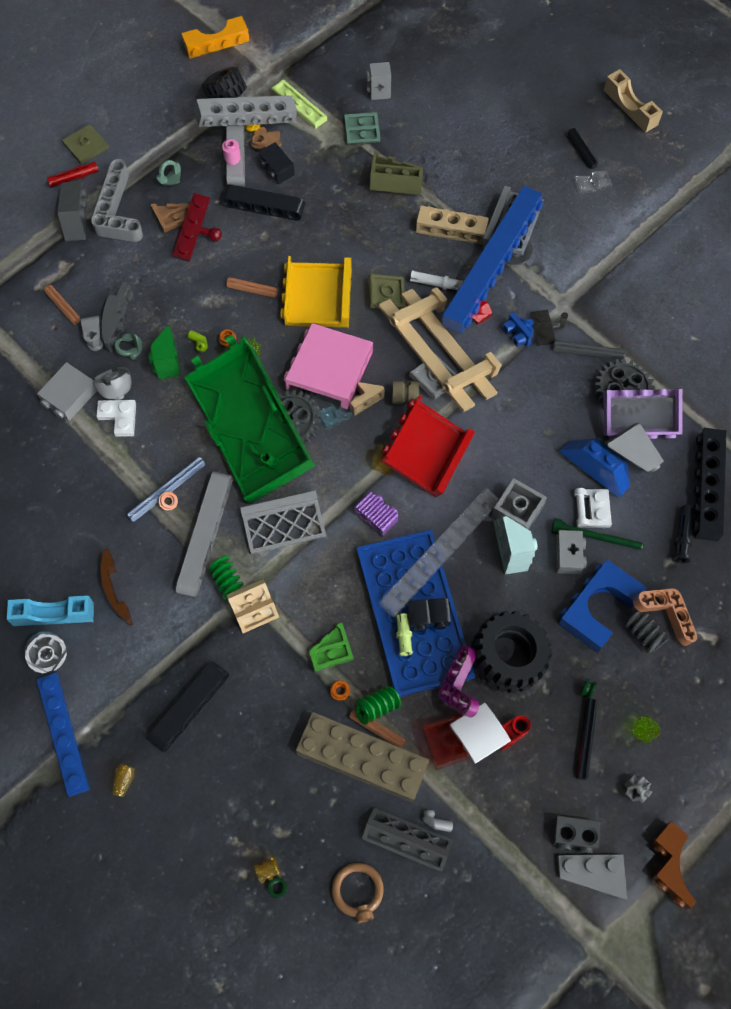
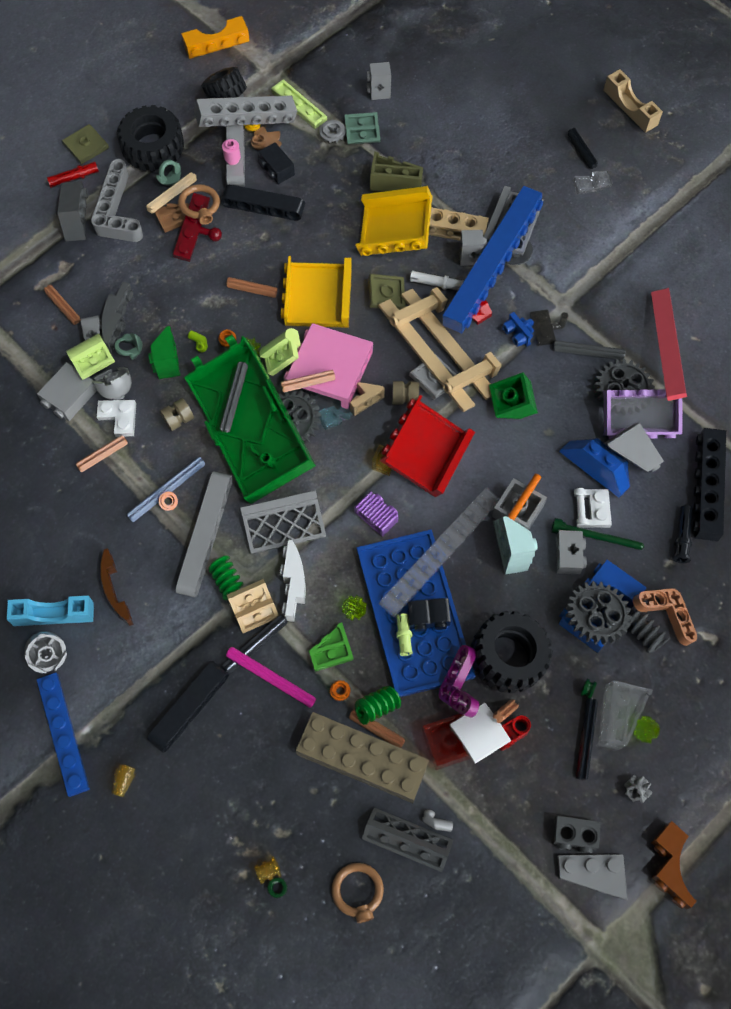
(90, 356): none -> yellowish green brick
(101, 453): none -> nougat axle
(146, 122): none -> black tyre
(170, 193): none -> tan axle
(183, 413): none -> dark tan wheel
(204, 214): none -> medium nougat piece
(233, 397): none -> dark grey axle
(257, 641): none -> black axle
(271, 677): none -> dark pink axle
(281, 351): none -> yellowish green brick
(293, 574): none -> white slope
(307, 381): none -> axle
(332, 125): none -> light grey gear
(354, 607): none -> clear neon green gear
(395, 221): none -> yellow panel
(471, 246): none -> light grey brick
(505, 711): none -> nougat axle
(513, 397): none -> green slope
(524, 496): none -> orange bar
(598, 613): none -> dark grey gear
(620, 713): none -> clear wedge
(668, 345): none -> coral tile

